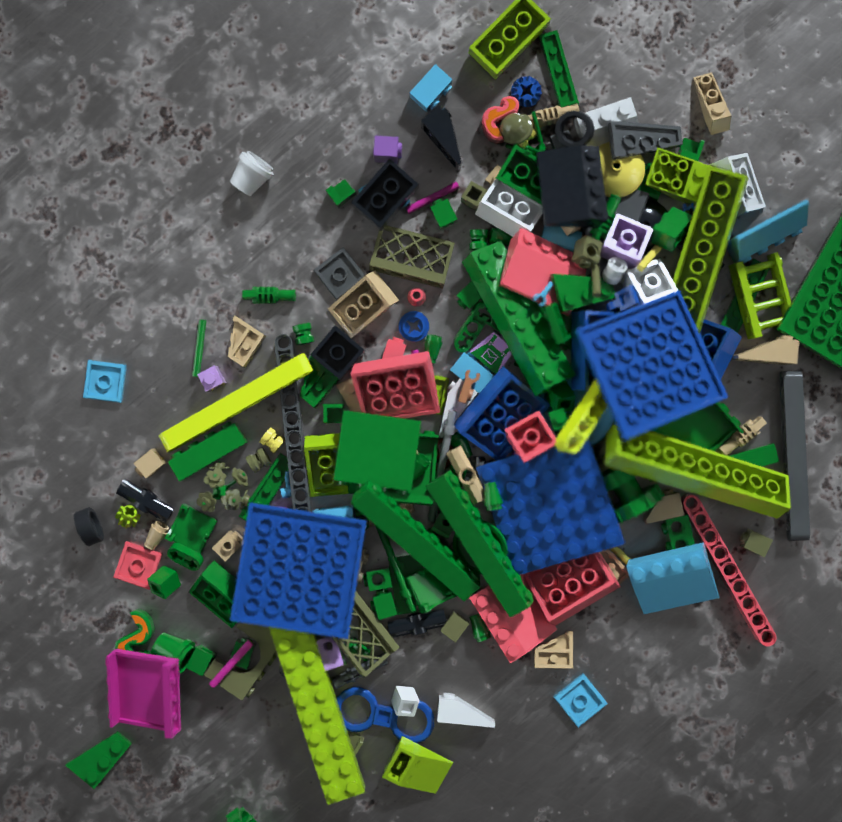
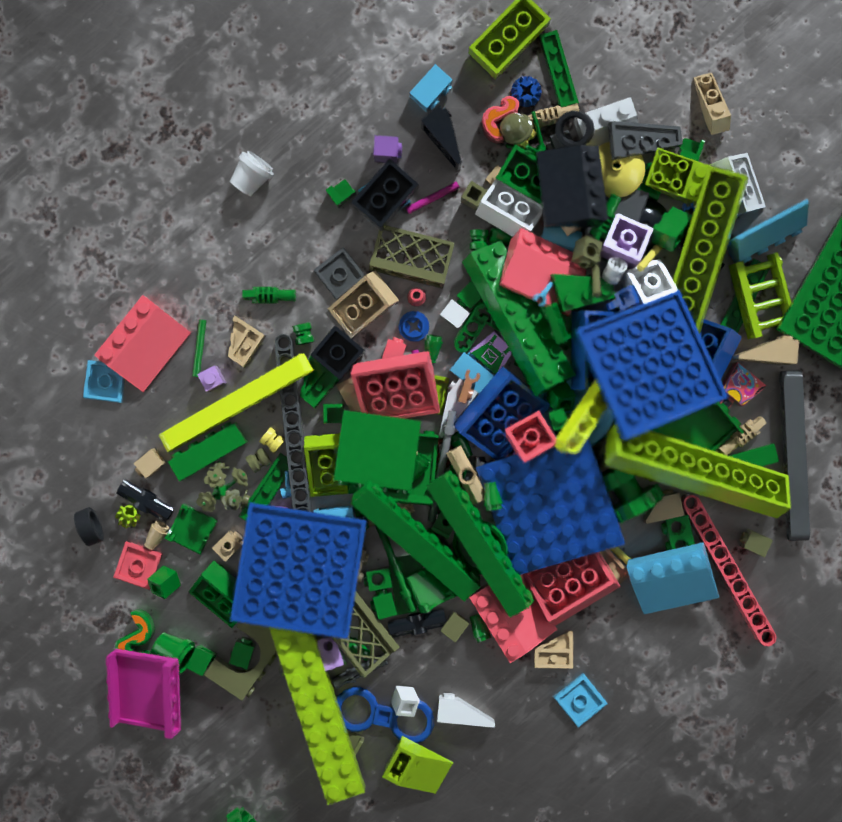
(98, 761): green wing -> none
(142, 343): none -> coral slope
(185, 556): green beam -> none
(231, 663): dark pink bar -> none
(443, 213): green brick -> none
(454, 314): none -> white panel
(740, 386): none -> torso

